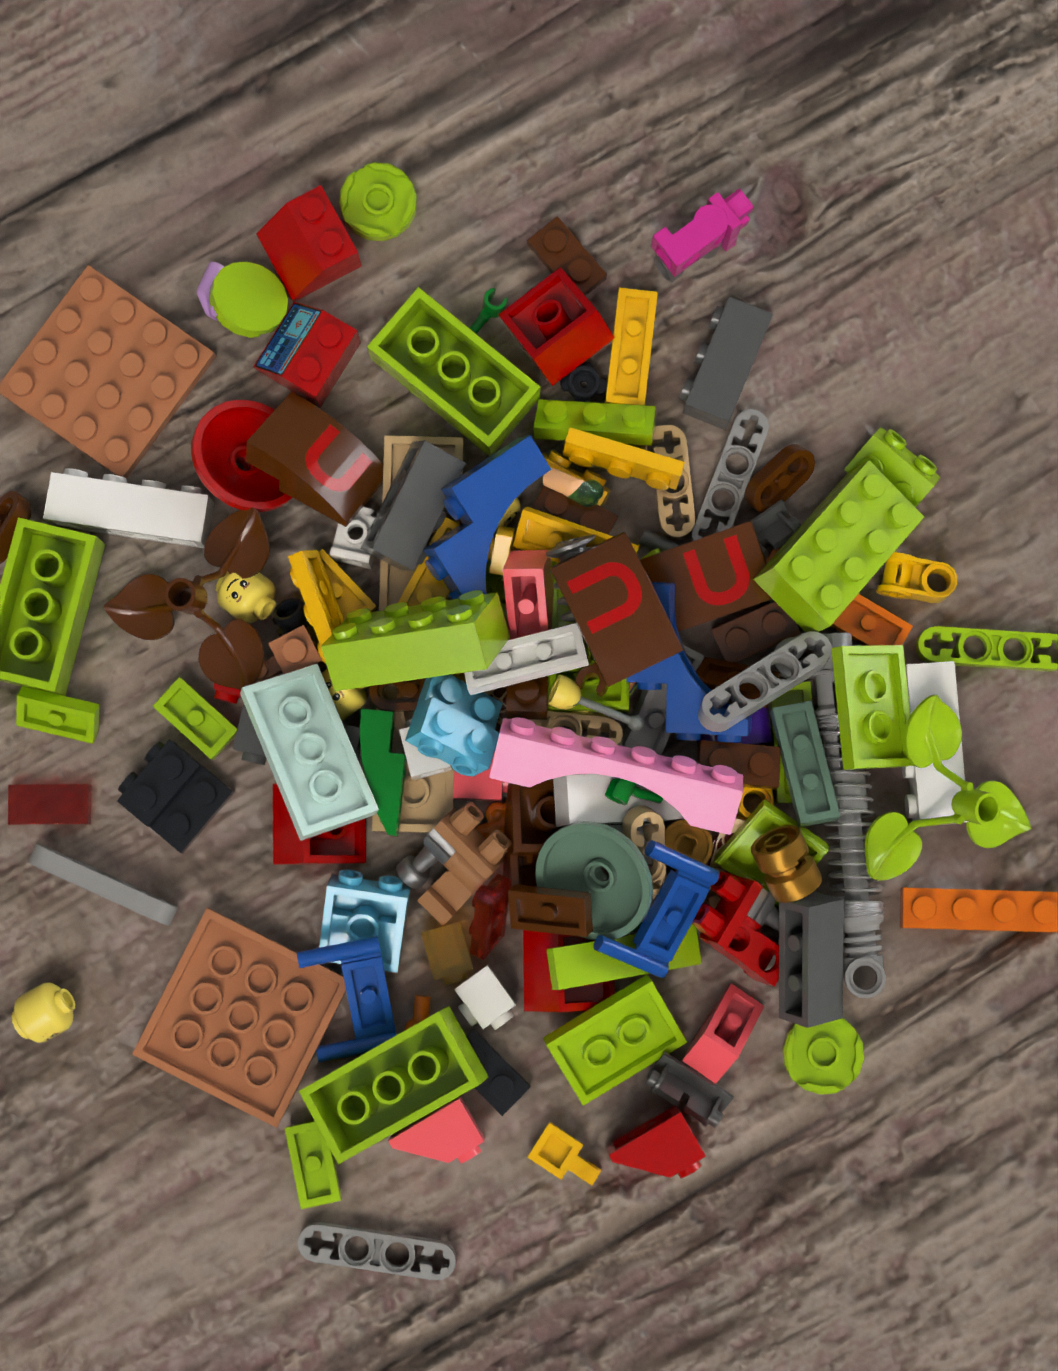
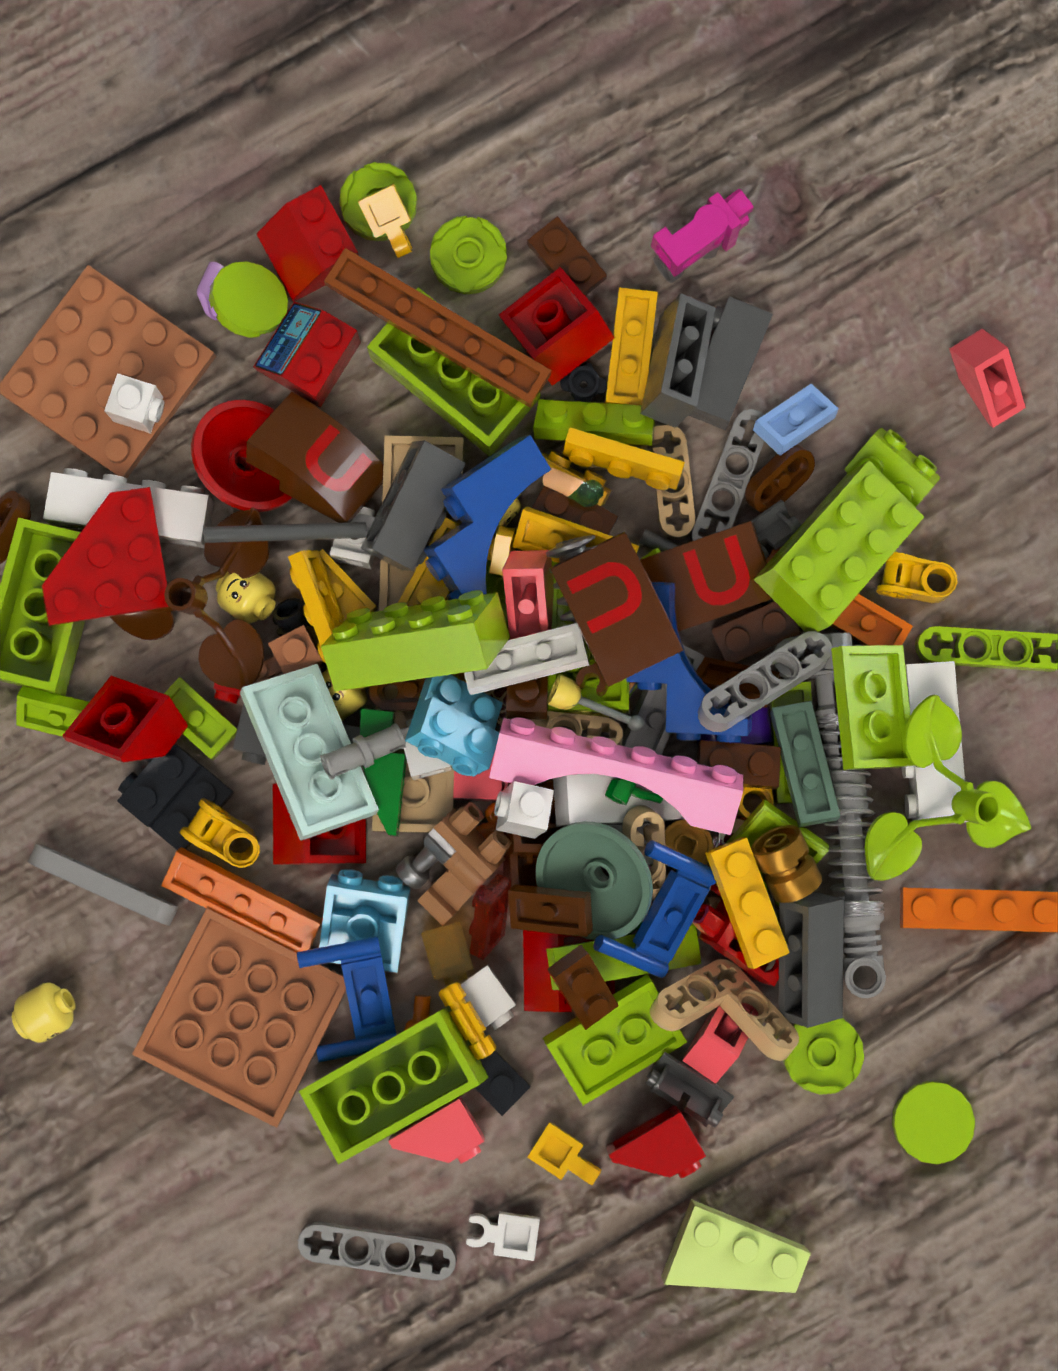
(49, 804): clear red plate -> none
(110, 565): none -> red plate
(127, 722): none -> red slope
(134, 403): none -> white brick
(214, 831): none -> yellow piece
(241, 901): none -> orange plate
(284, 532): none -> dark grey bar
(312, 1165): lime plate -> none
(363, 751): none -> light grey pin
(387, 214): none -> yellow plate
(437, 327): none -> dark orange plate
(467, 1020): none -> yellow axle
(468, 255): none -> lime tile
(489, 311): green hand -> none
(513, 1234): none -> white plate
(523, 809): none -> white brick
(583, 987): none -> reddish brown plate
(678, 360): none -> dark grey brick
(729, 995): none -> tan beam
(732, 1254): none -> yellowish green wedge
(747, 902): none -> yellow plate
(795, 419): none -> light blue plate
(933, 1122): none -> lime tile
(988, 376): none -> coral slope

